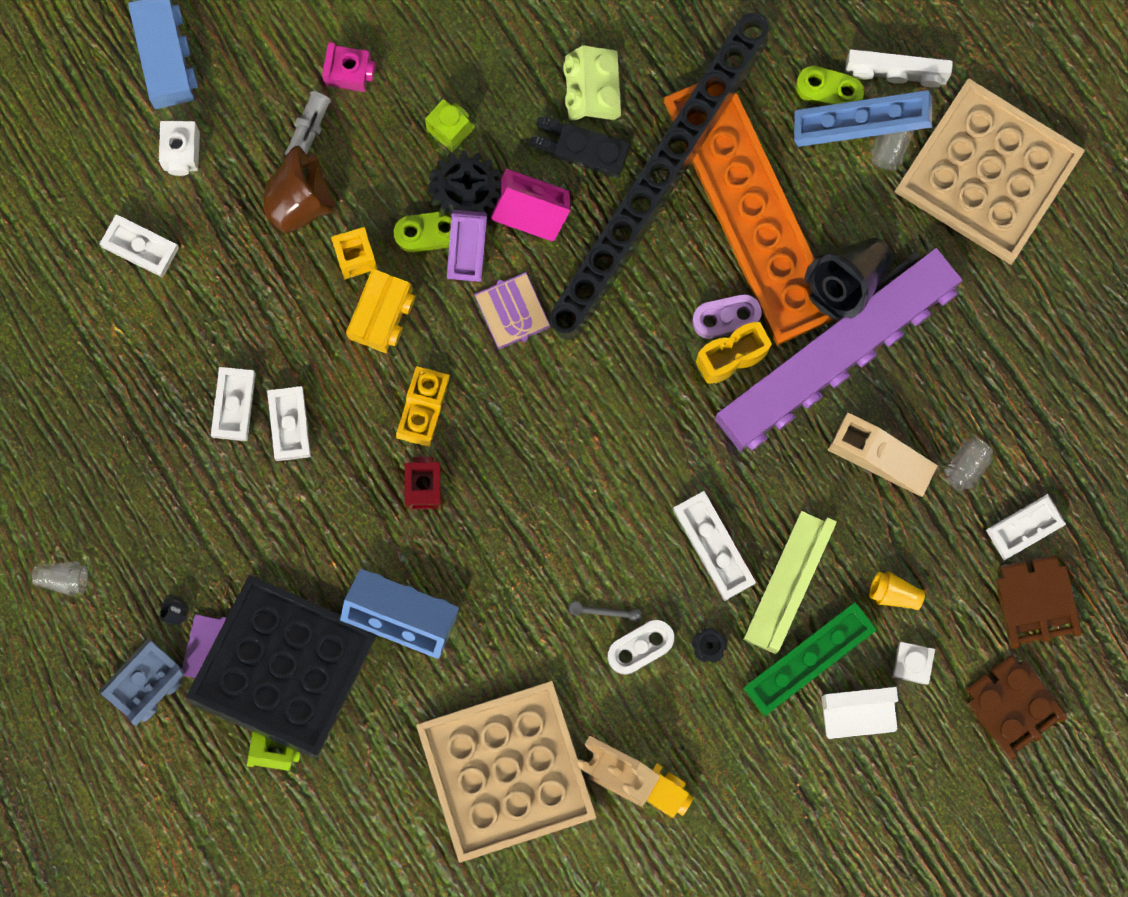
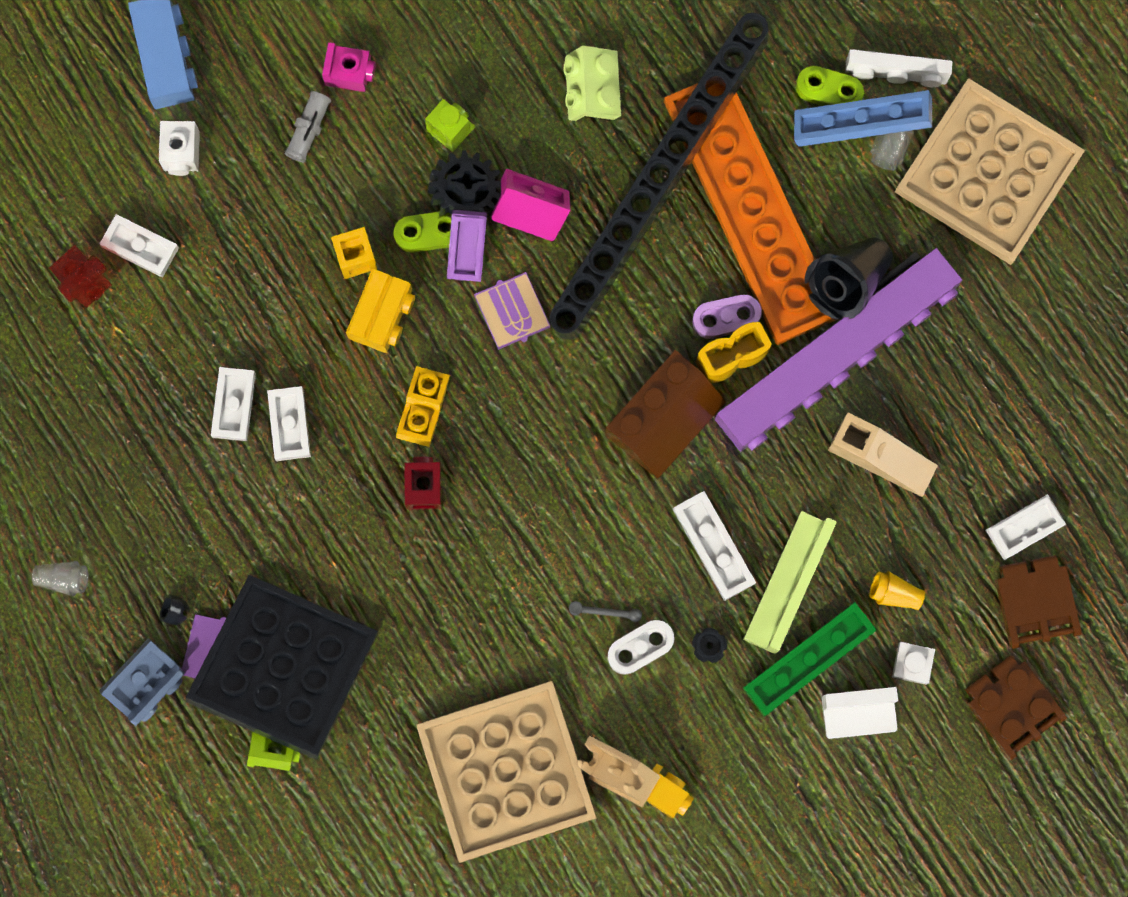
(80, 276): none -> clear red brick
(293, 199): reddish brown piece -> none
(399, 613): medium blue brick -> none
(582, 147): black hinge -> none
(665, 415): none -> reddish brown slope
(968, 464): clear brick -> none

